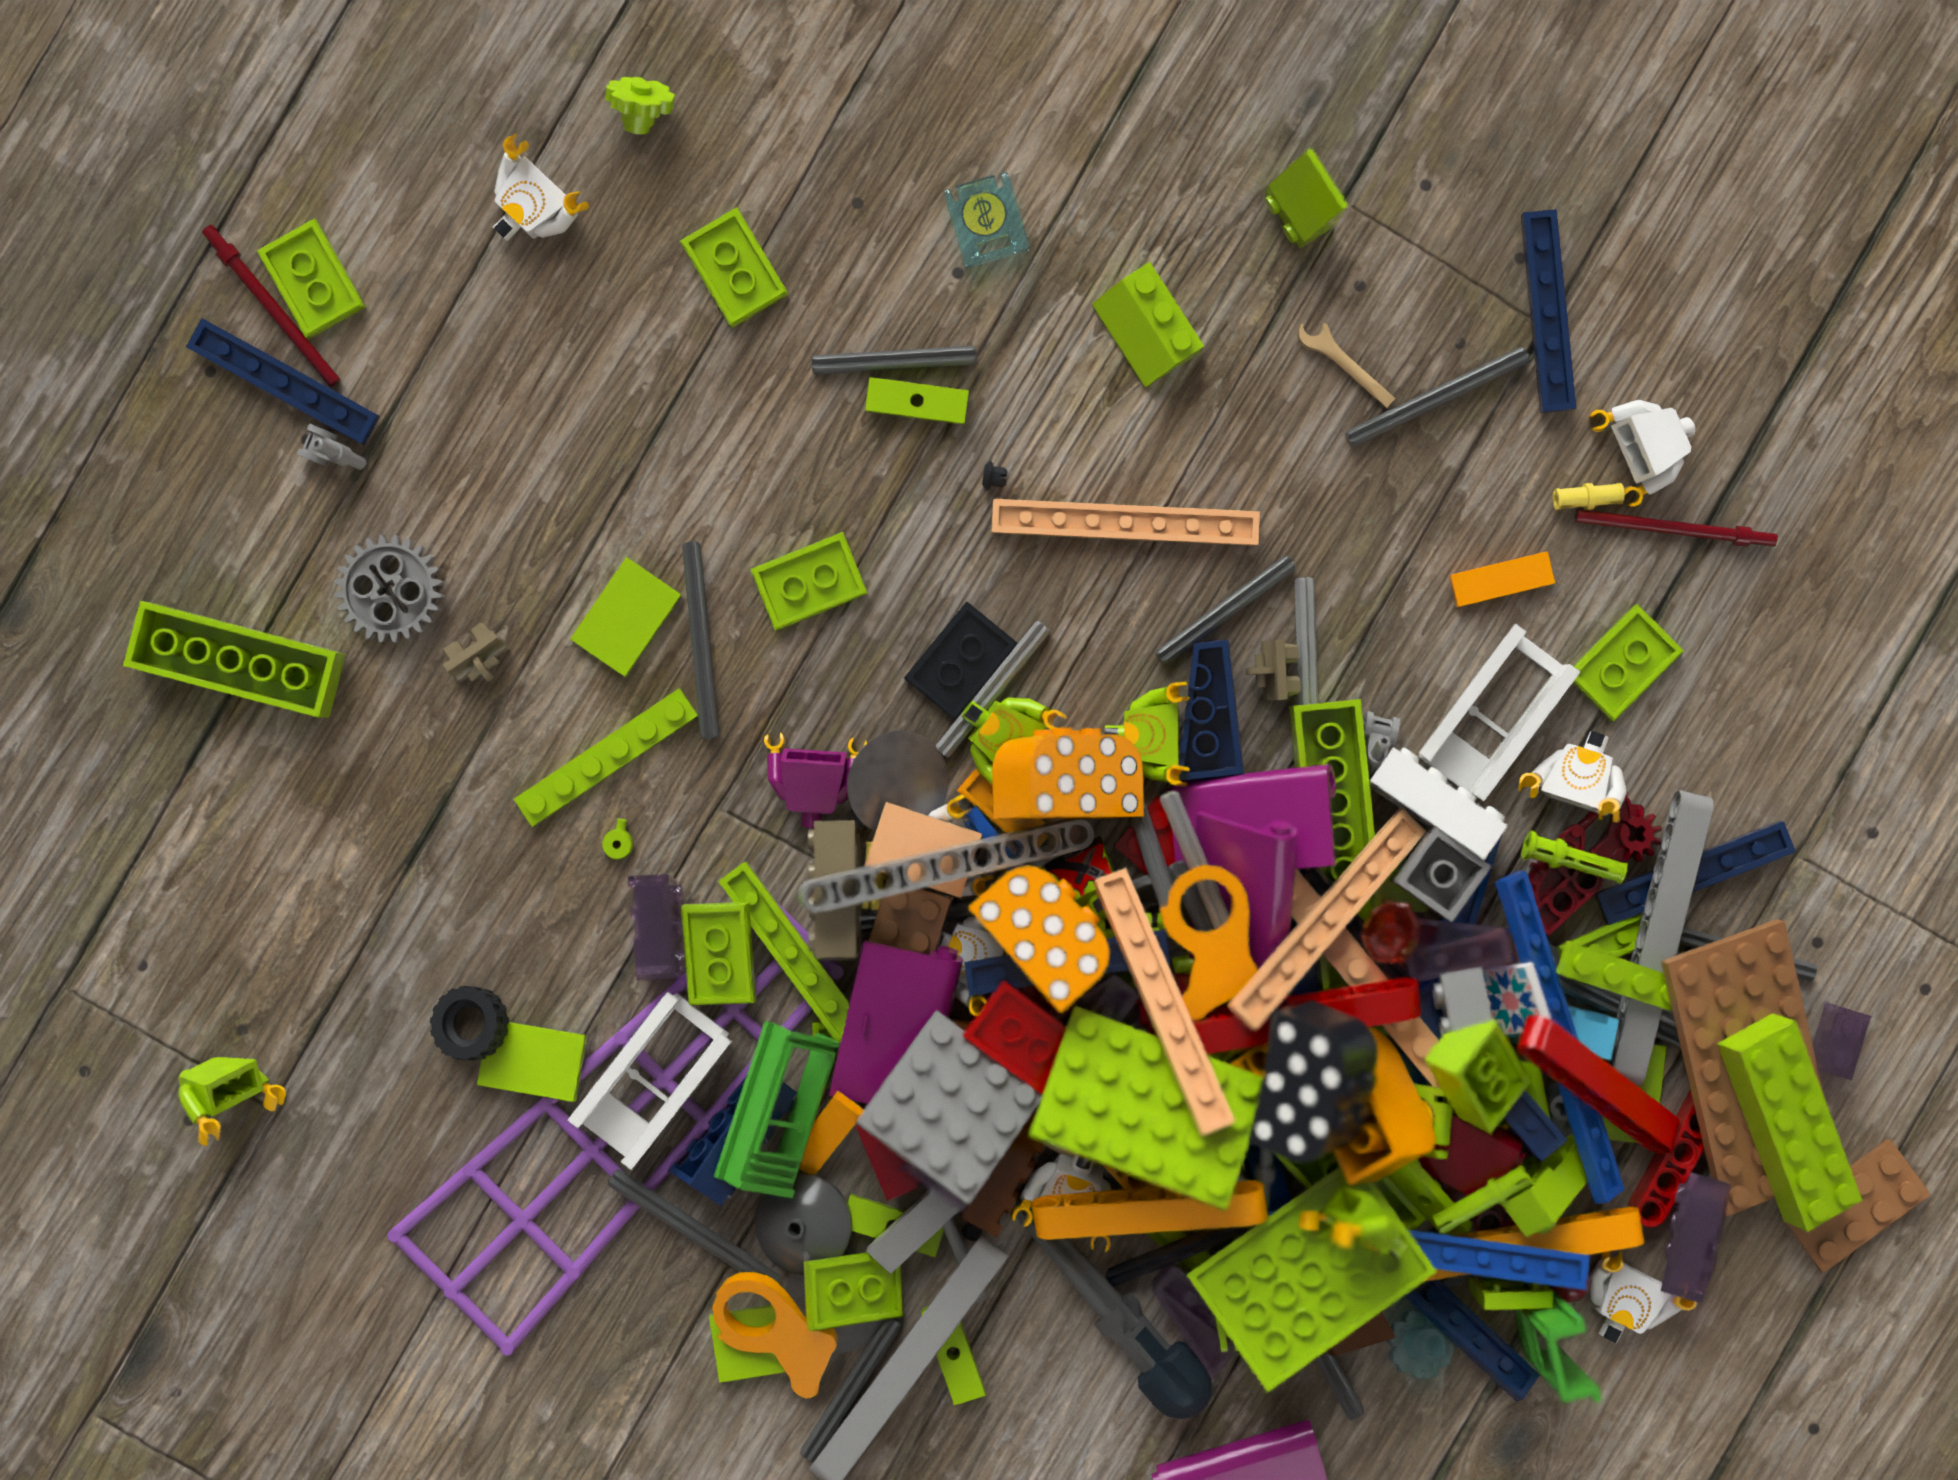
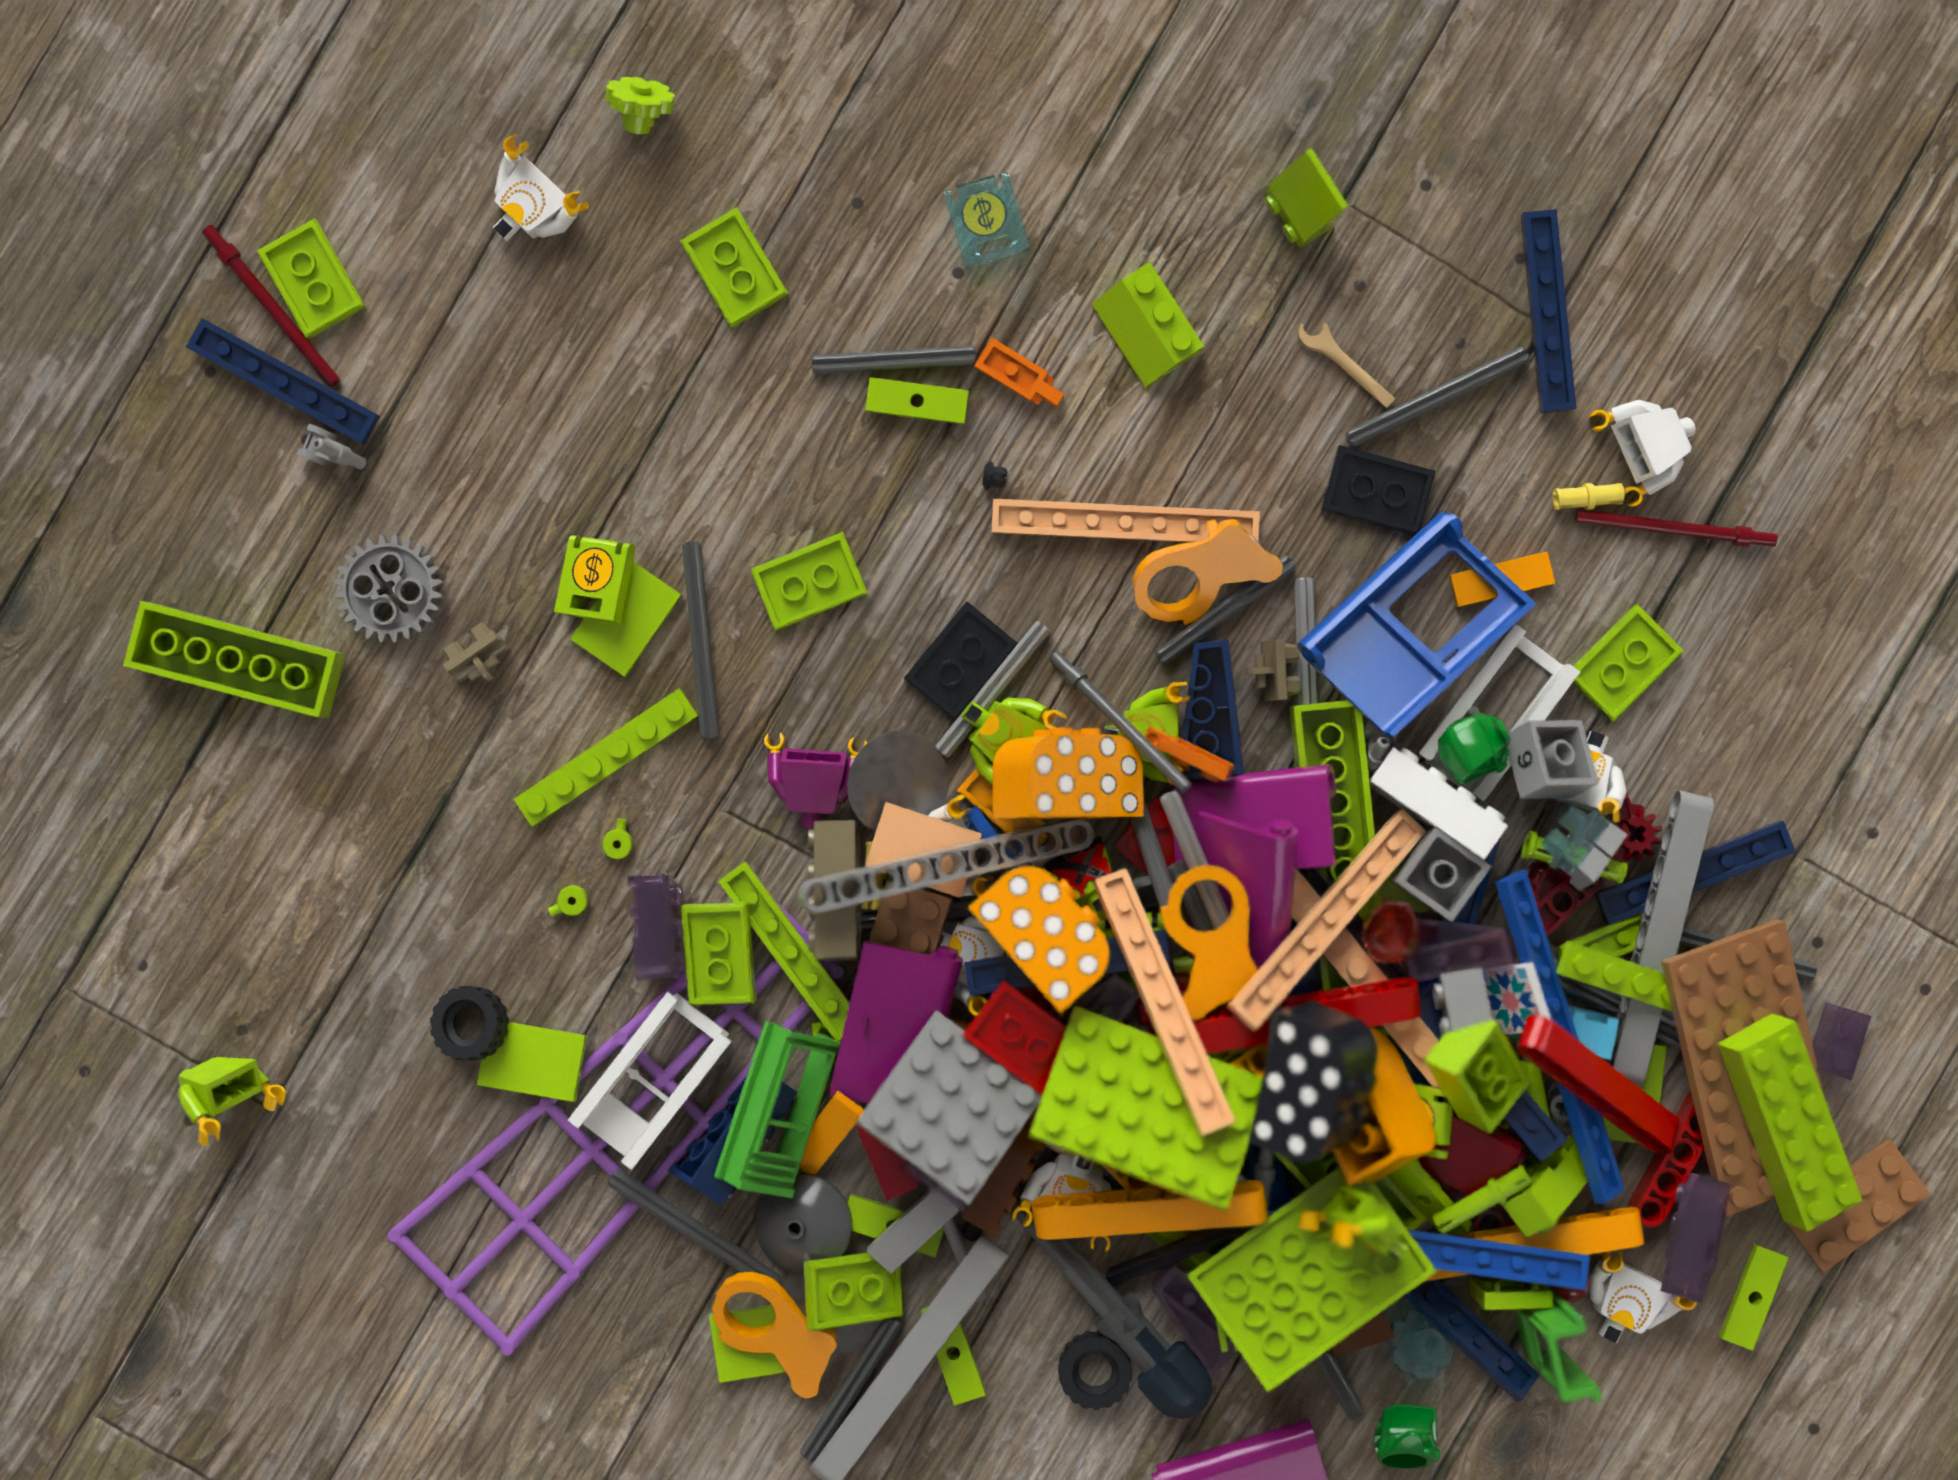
(564, 904): none -> lime piece
(595, 571): none -> lime container
(1018, 374): none -> orange hinge
(1078, 680): none -> dark grey bar
(1094, 1396): none -> black tyre
(1186, 753): none -> orange hinge
(1221, 558): none -> light orange animal
(1378, 490): none -> black tile
(1383, 663): none -> piece
(1407, 1436): none -> green piece
(1474, 747): none -> green piece
(1551, 759): none -> light grey brick
(1587, 846): none -> clear light blue hips
(1747, 1316): none -> lime tile

